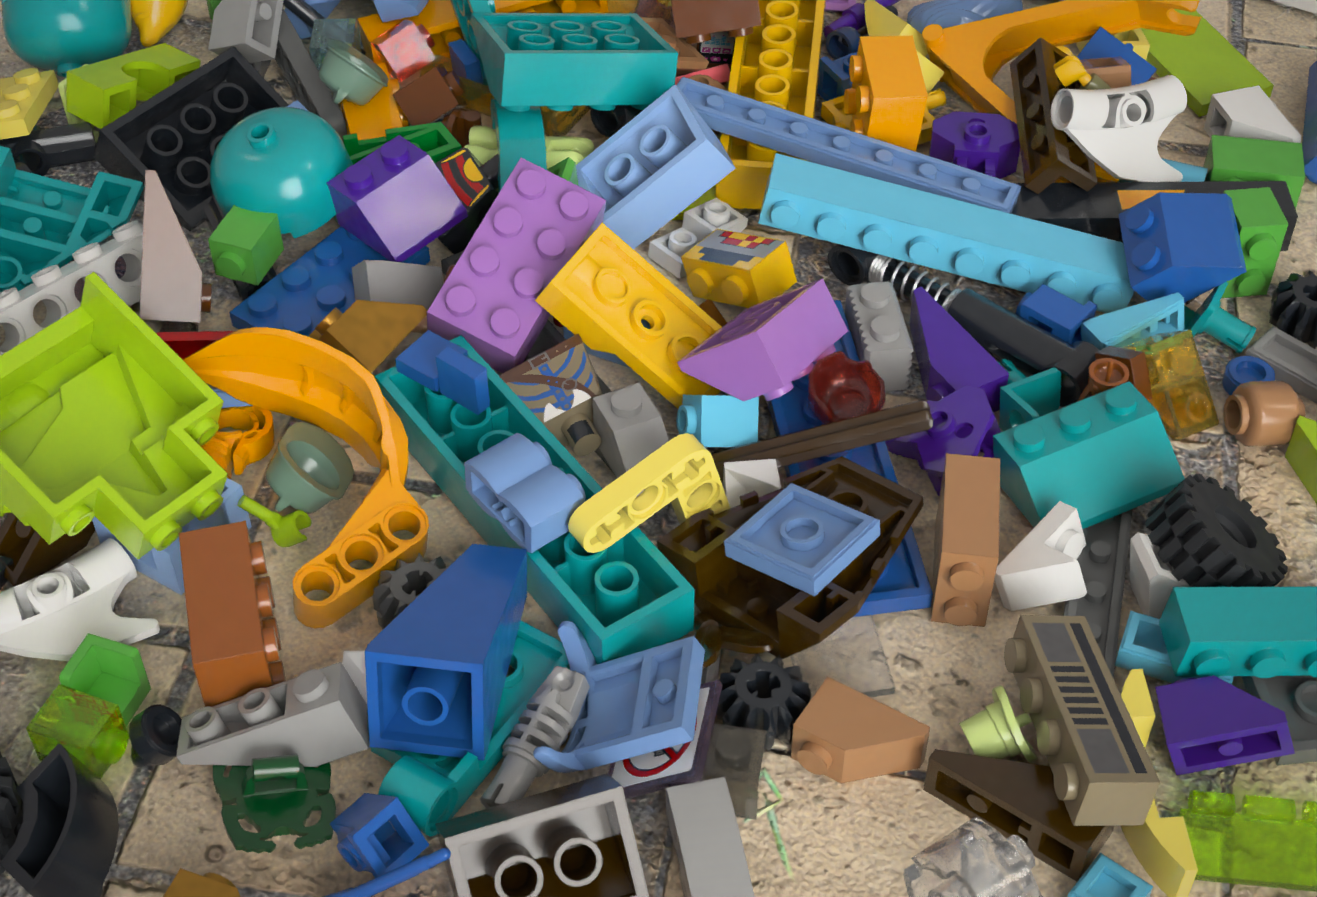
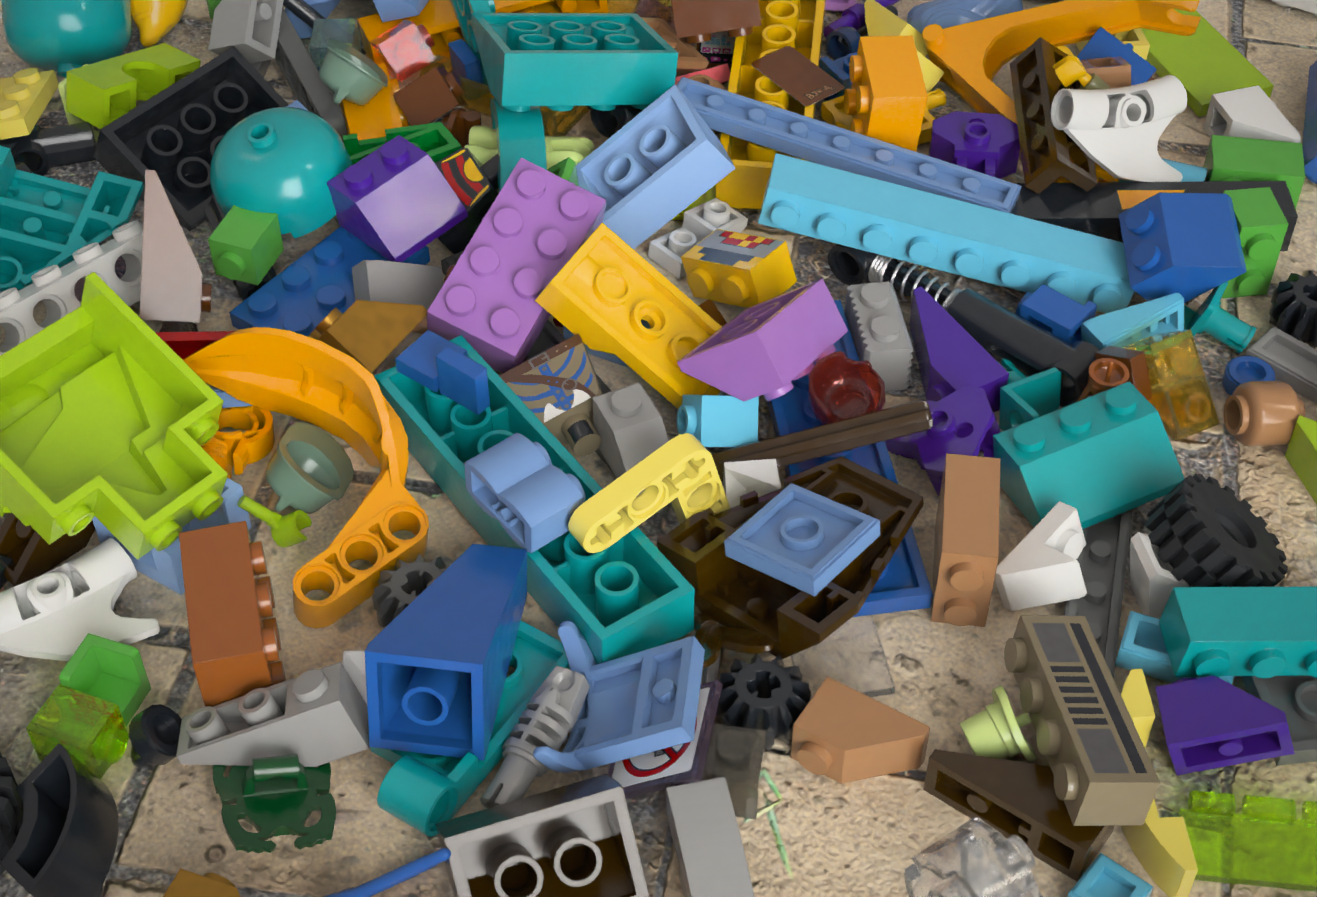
(369, 839): blue brick -> none
(797, 75): none -> reddish brown sticker

